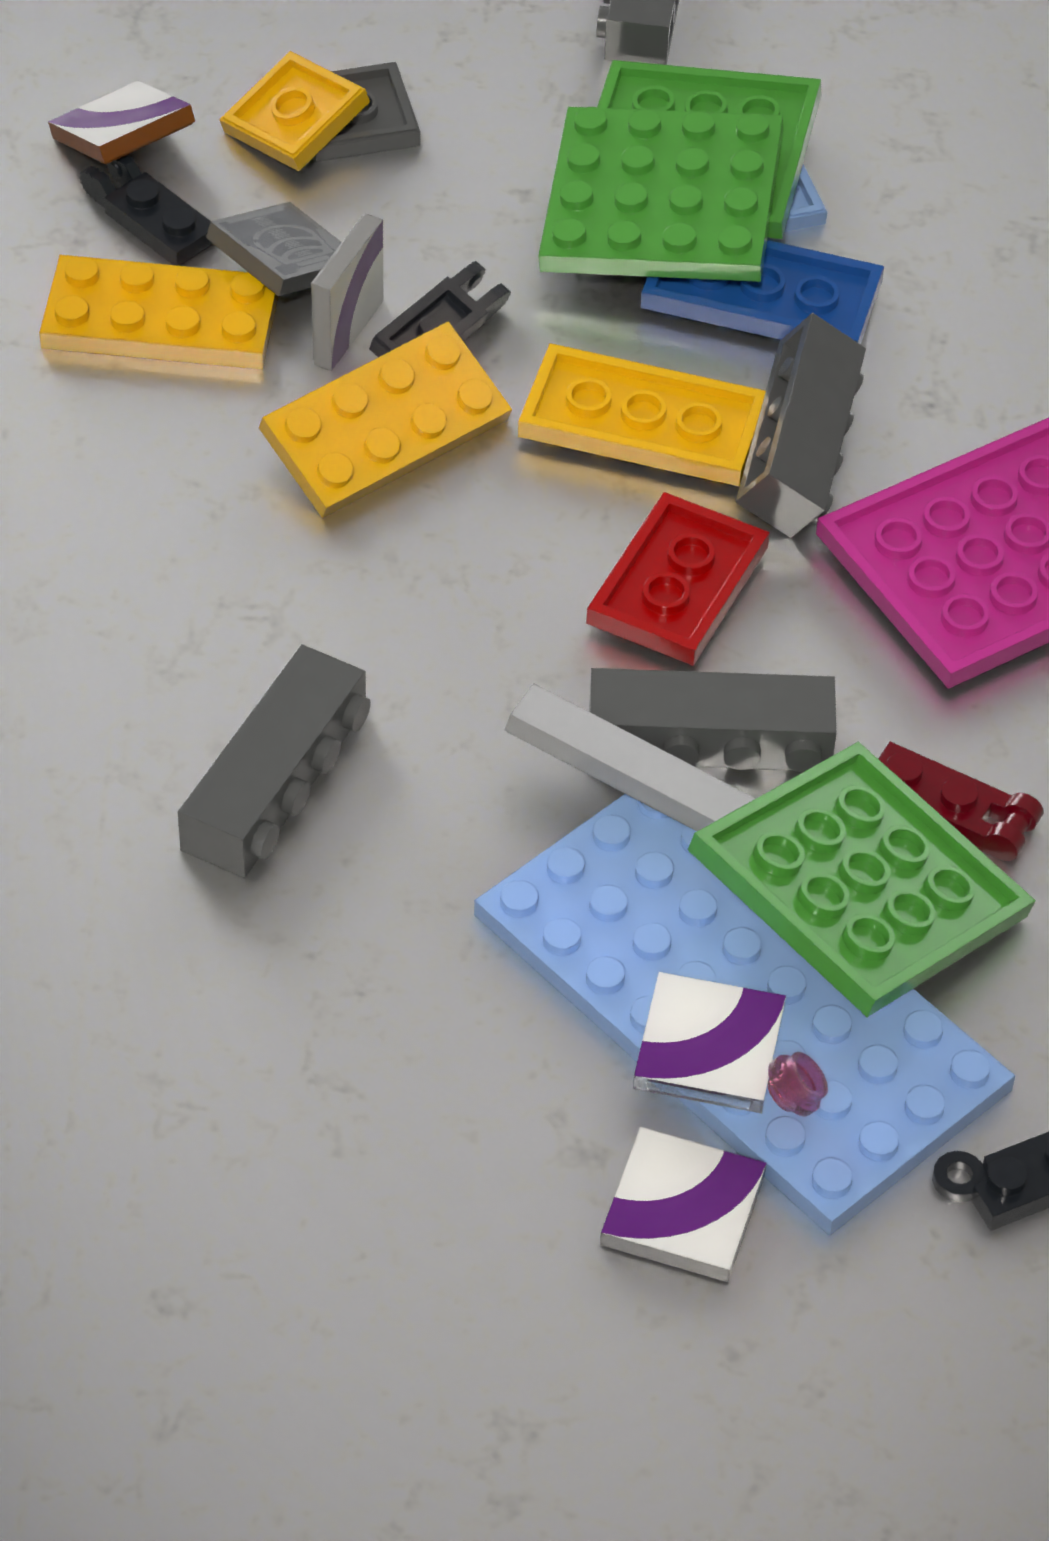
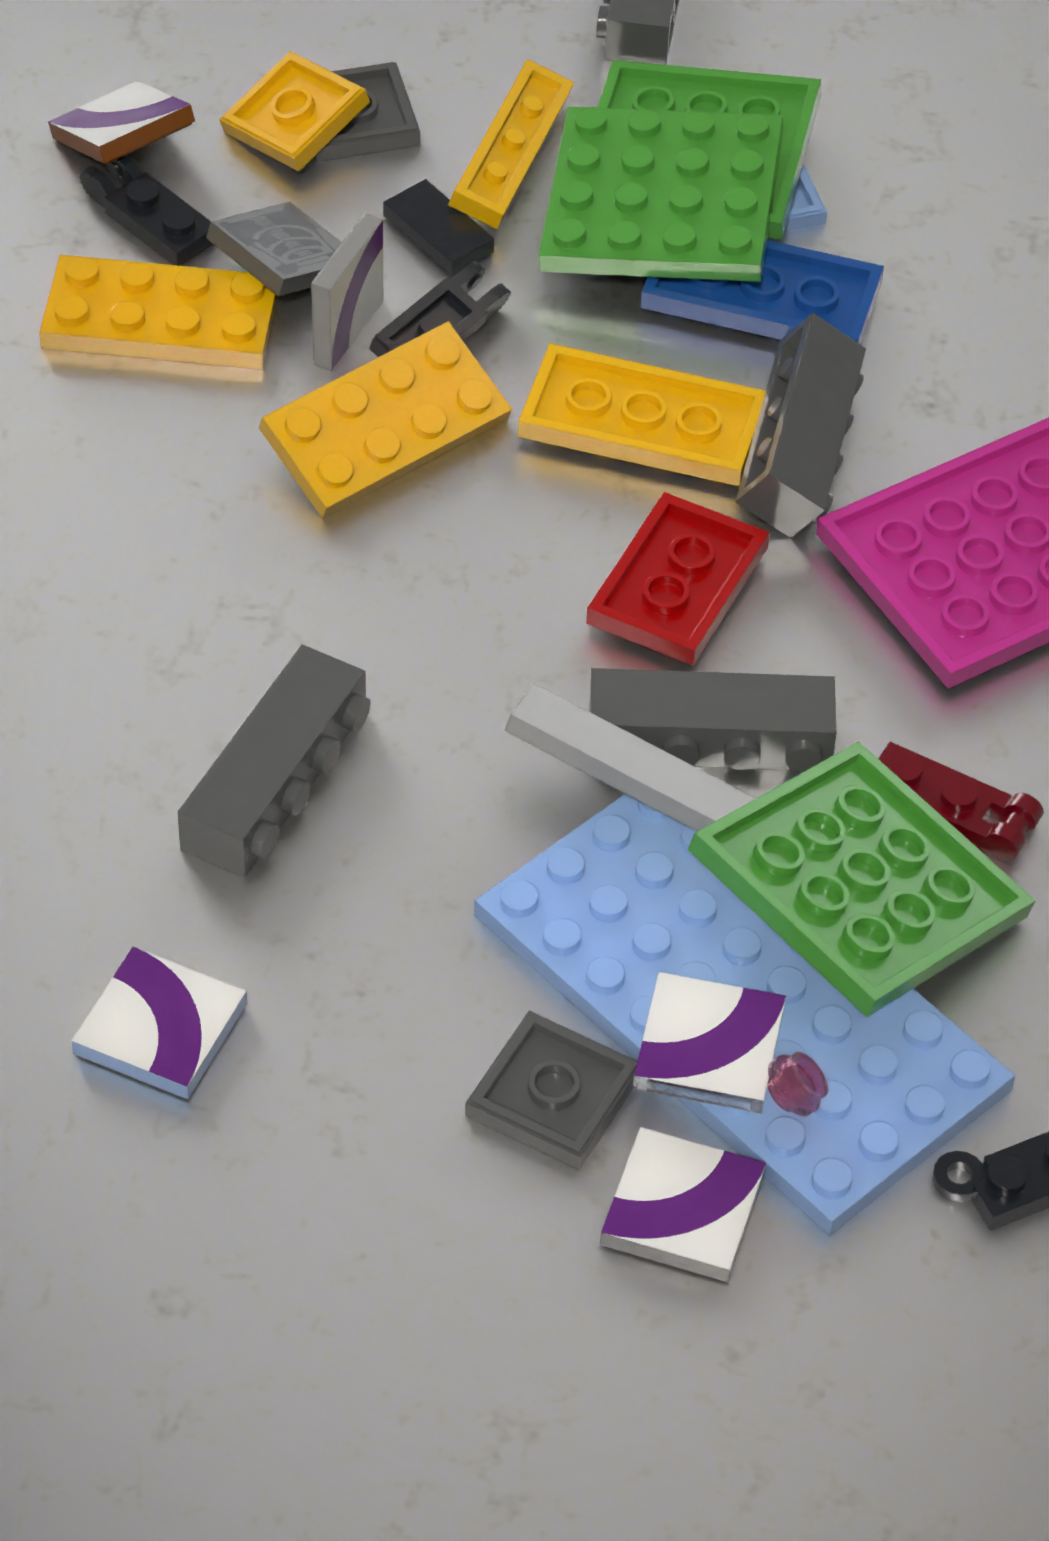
(159, 1022): none -> tile
(437, 228): none -> black tile
(511, 144): none -> yellow plate
(553, 1090): none -> dark grey tile

